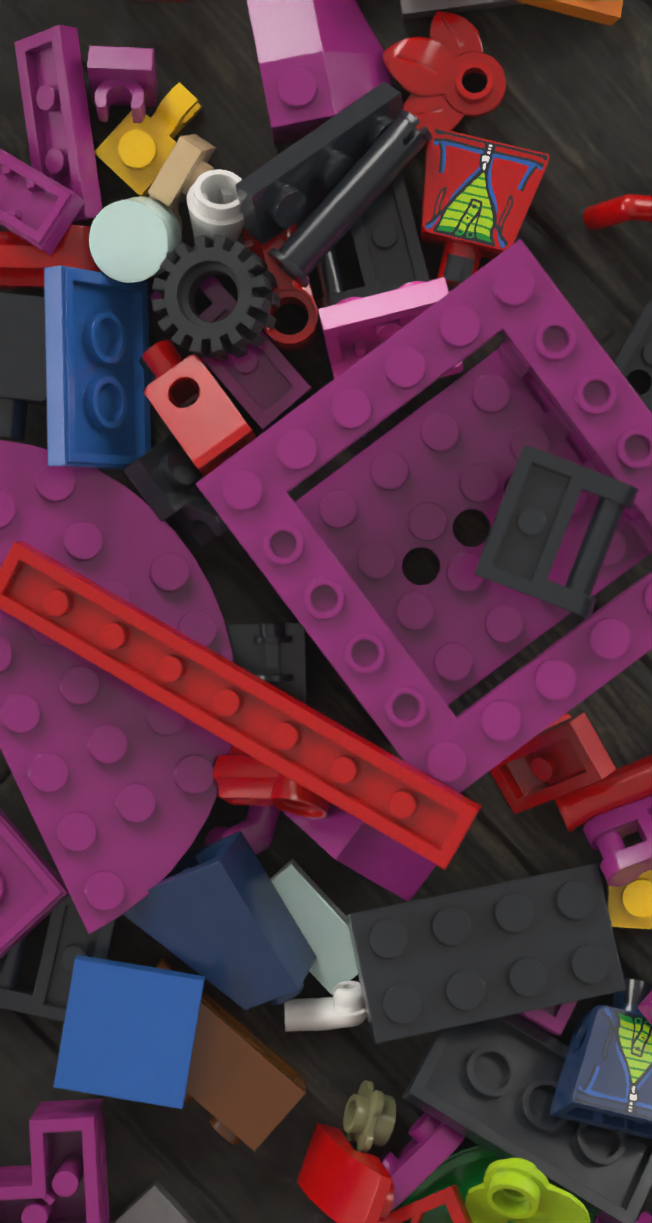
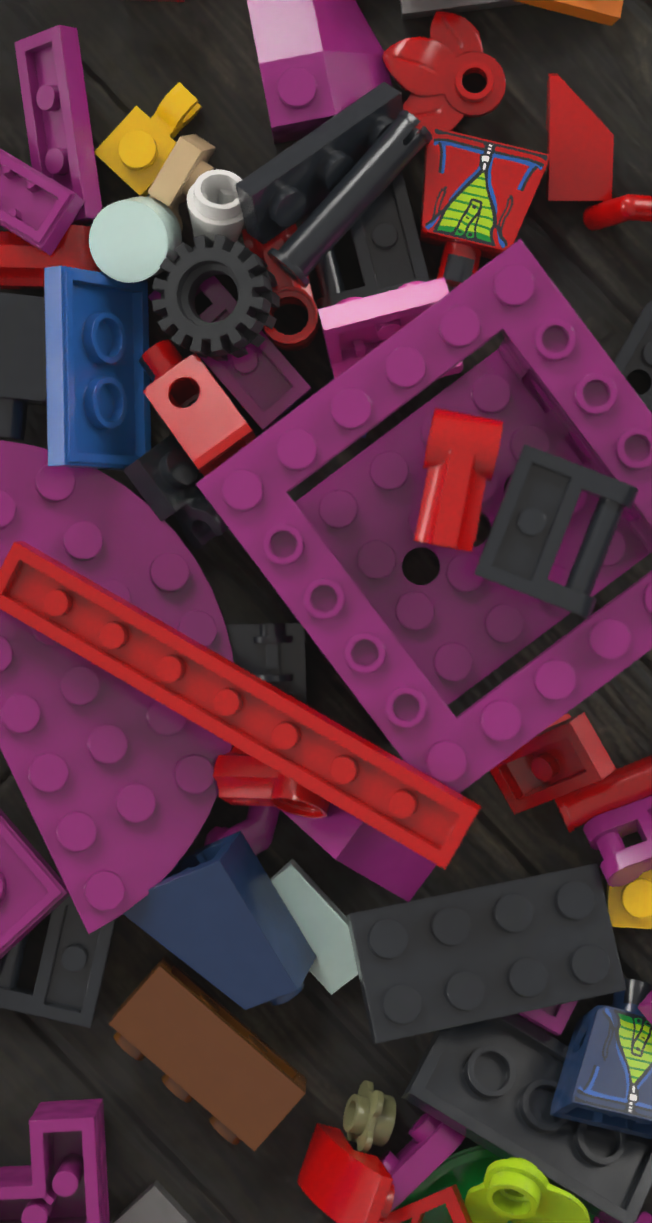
(122, 78): magenta tile -> none
(129, 1031): blue tile -> none
(327, 1013): white arm -> none
(459, 462): none -> red piece
(578, 147): none -> red slope

